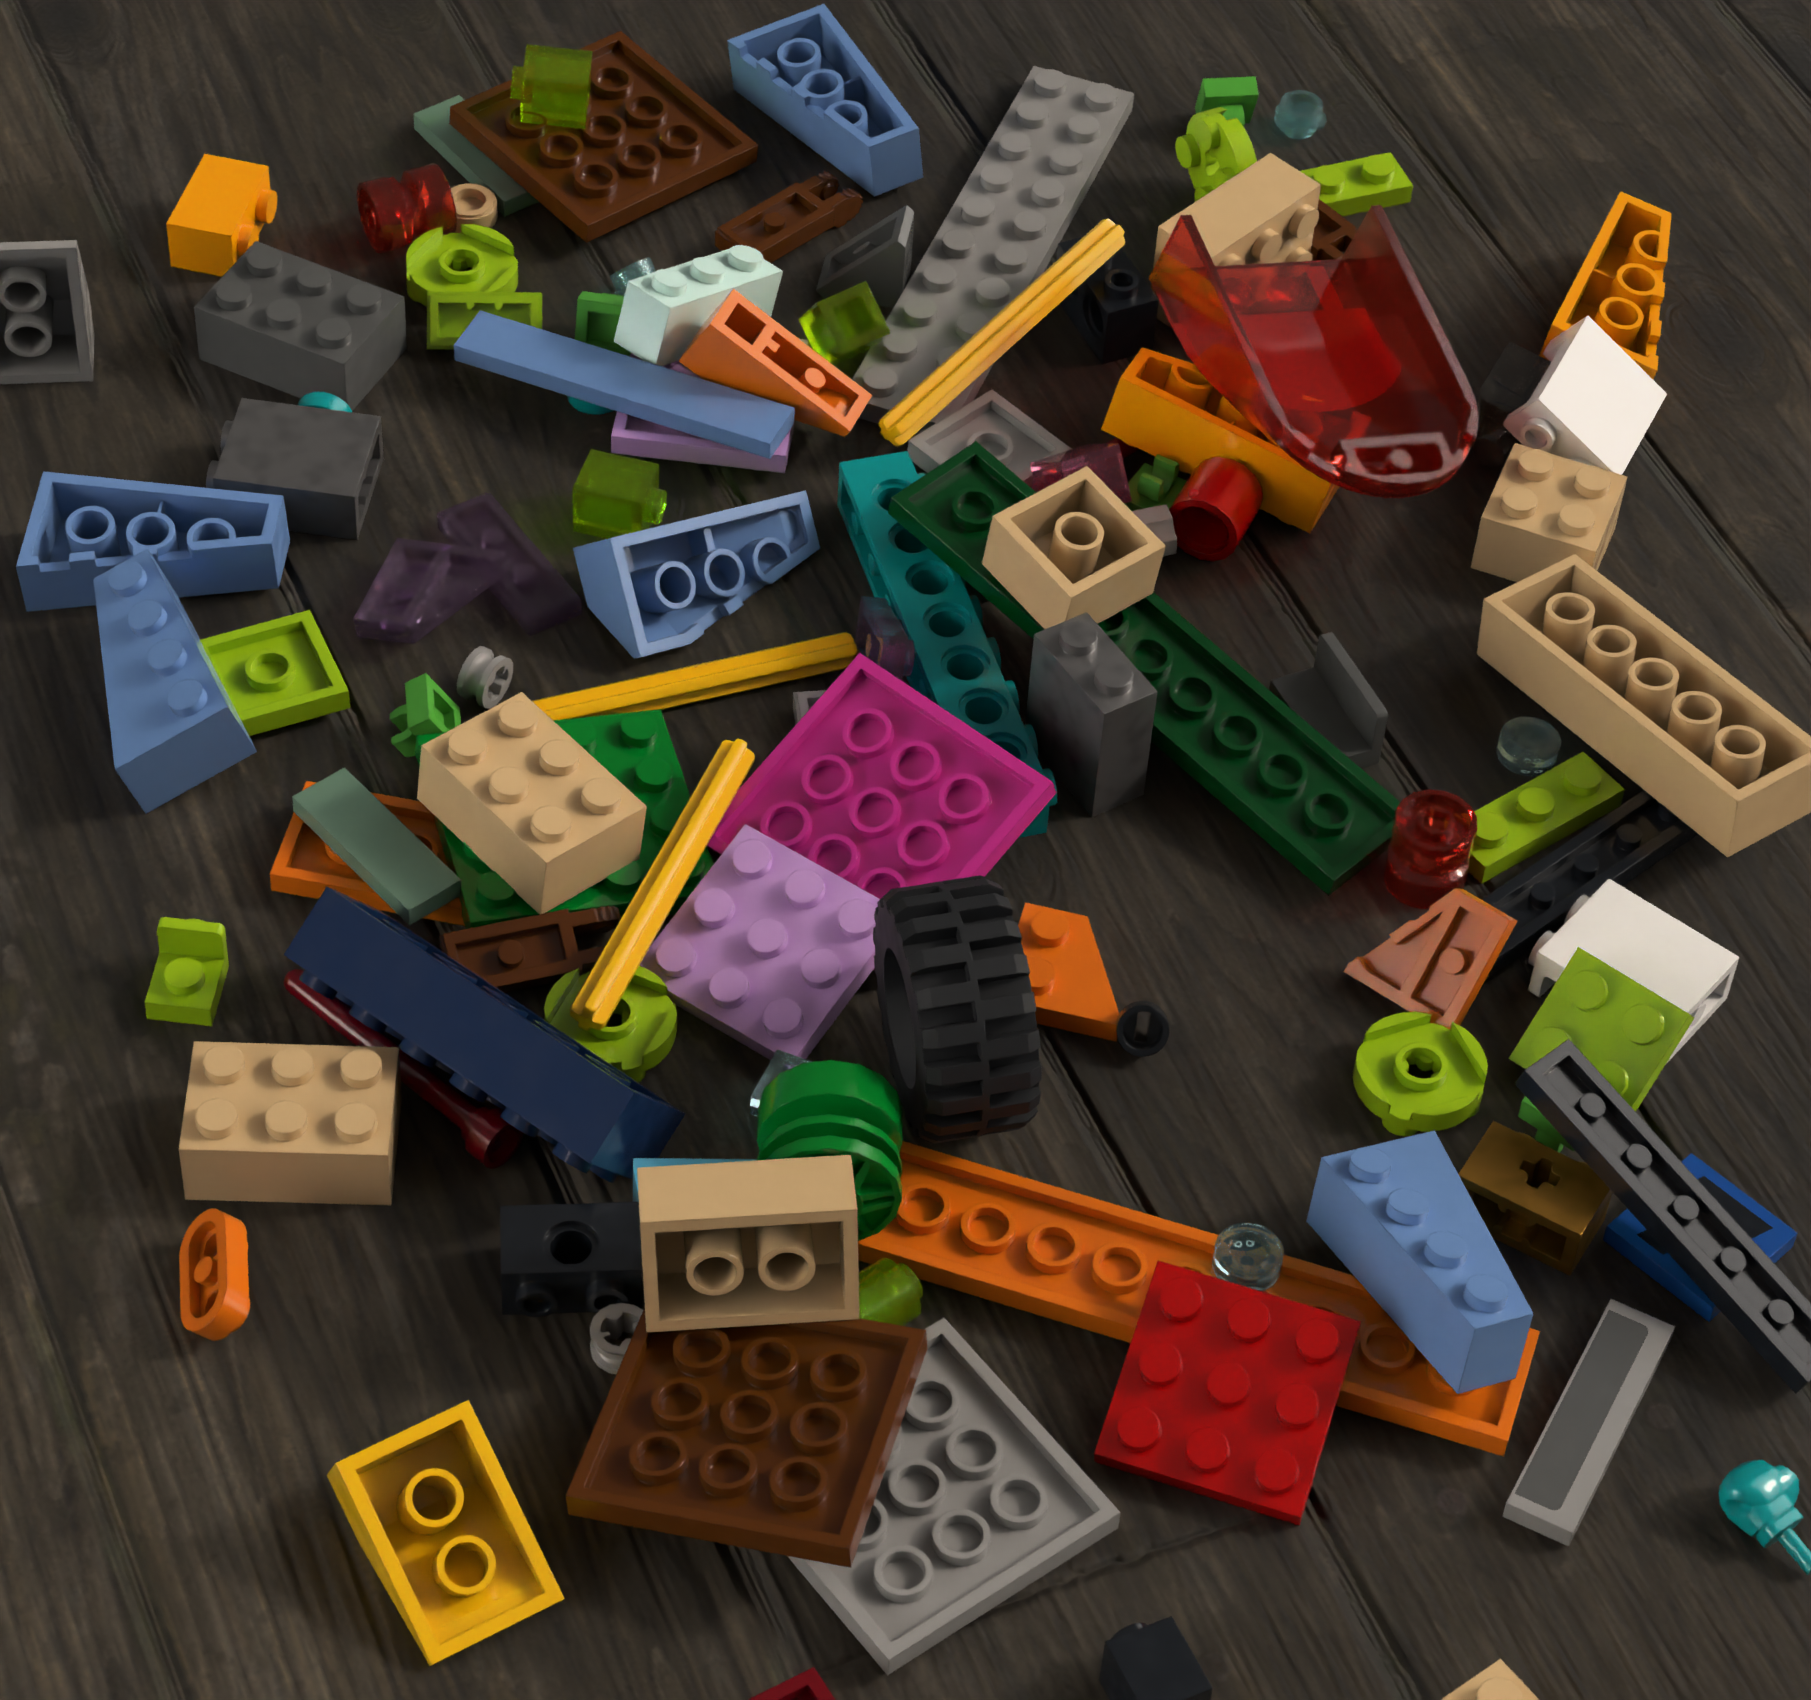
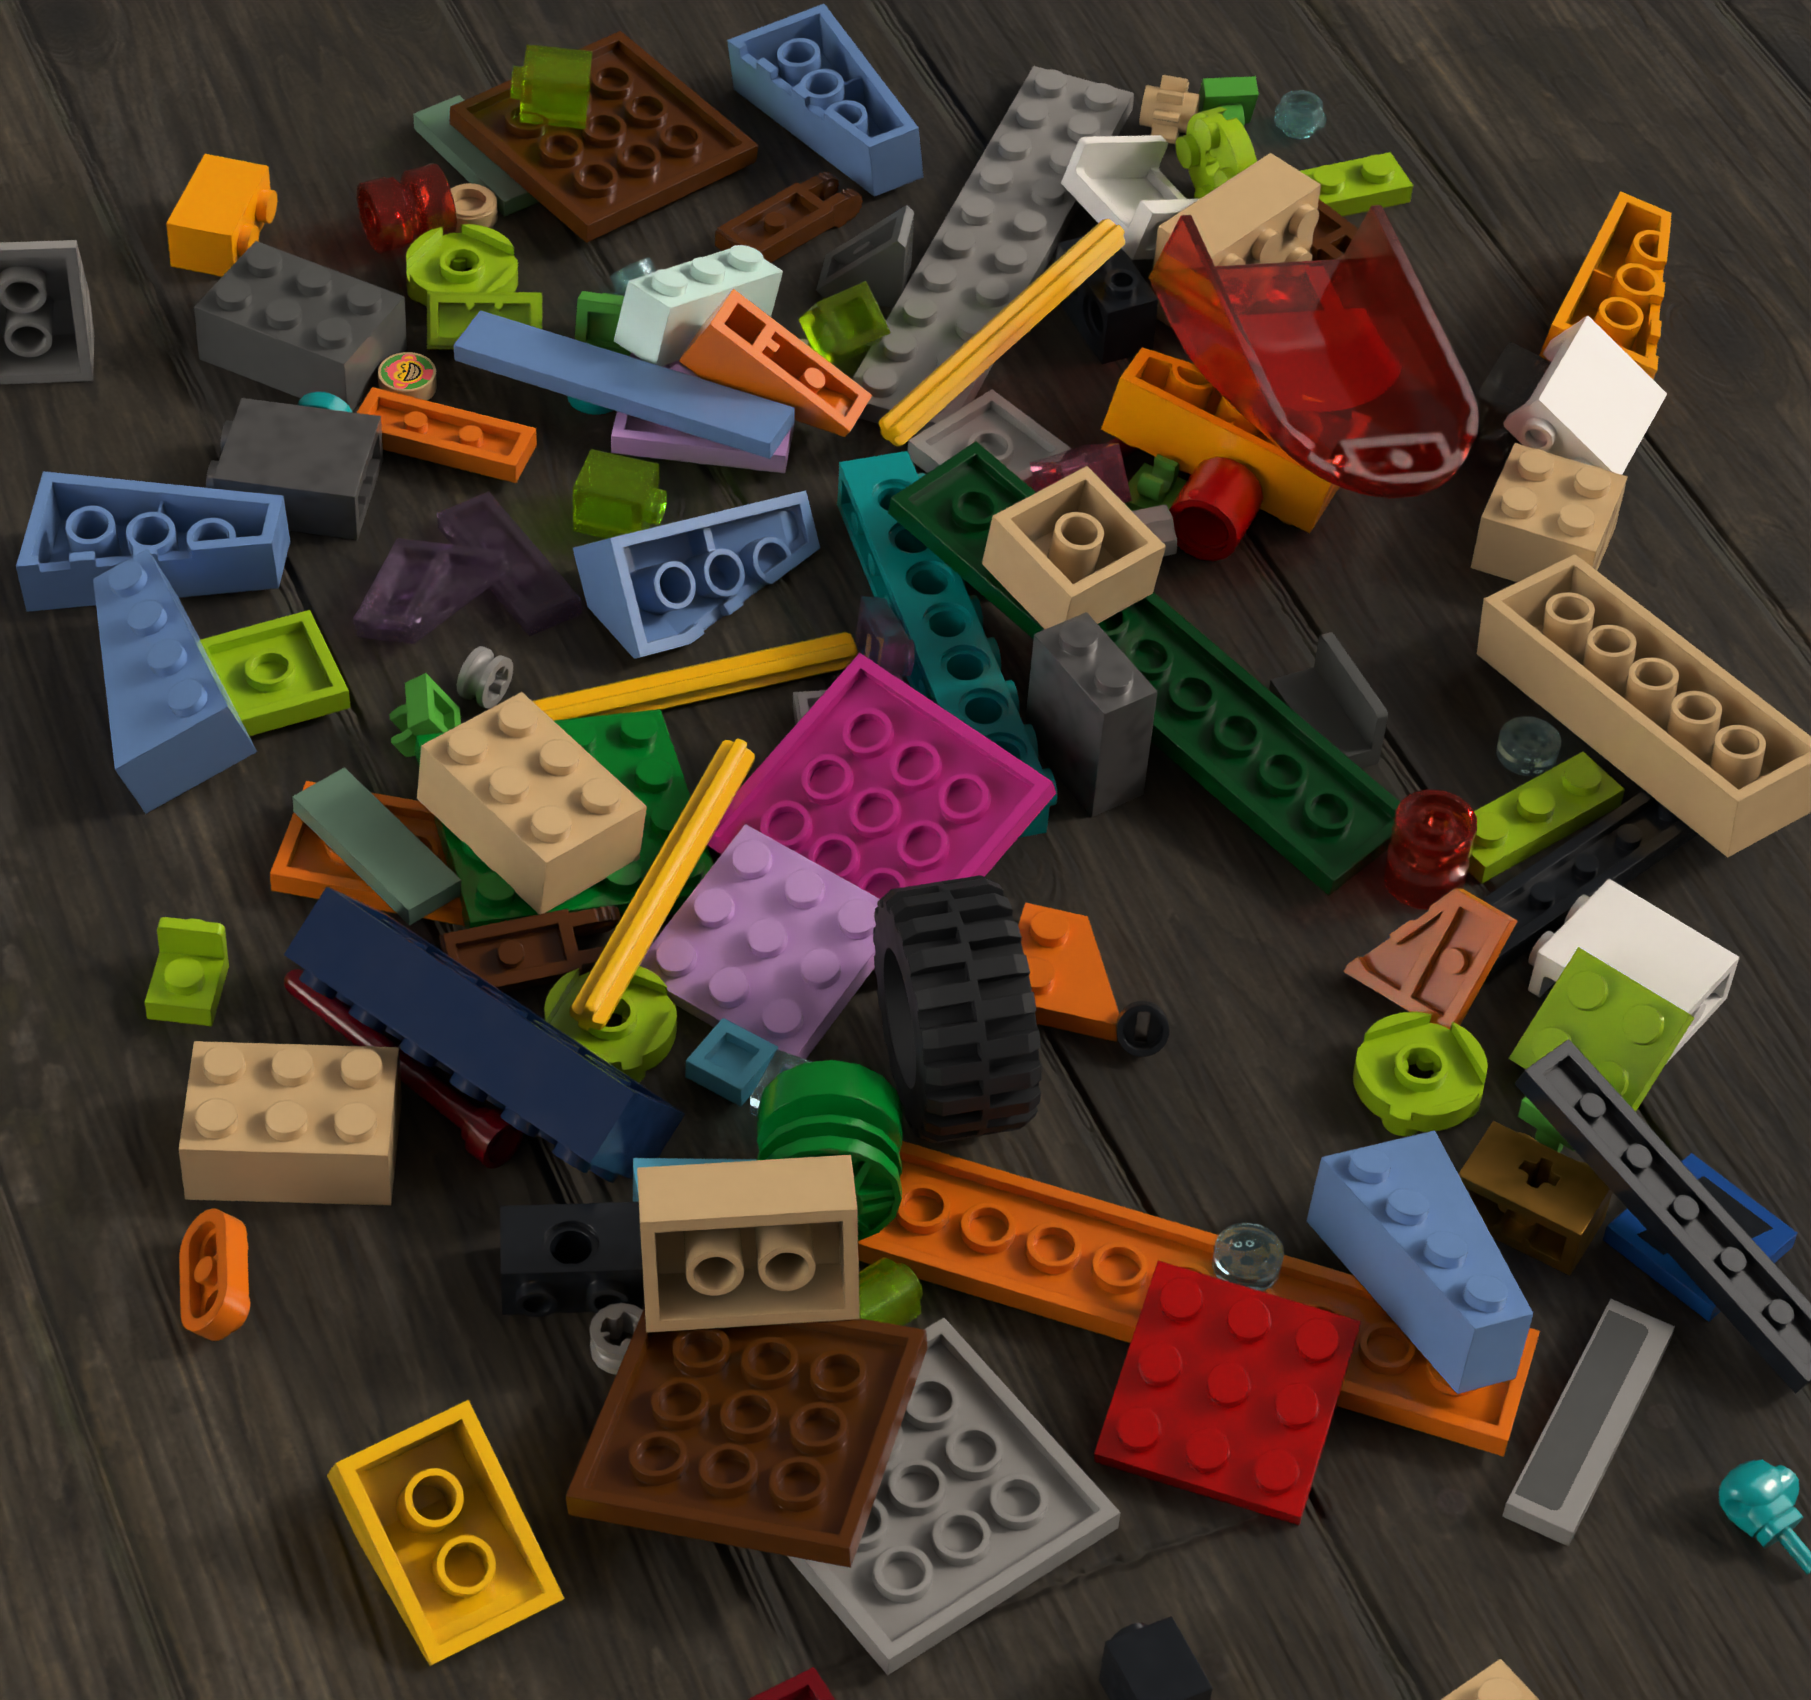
(408, 375): none -> tile
(451, 435): none -> orange plate
(730, 1061): none -> medium azure plate
(1123, 183): none -> white panel
(1168, 107): none -> tan gear

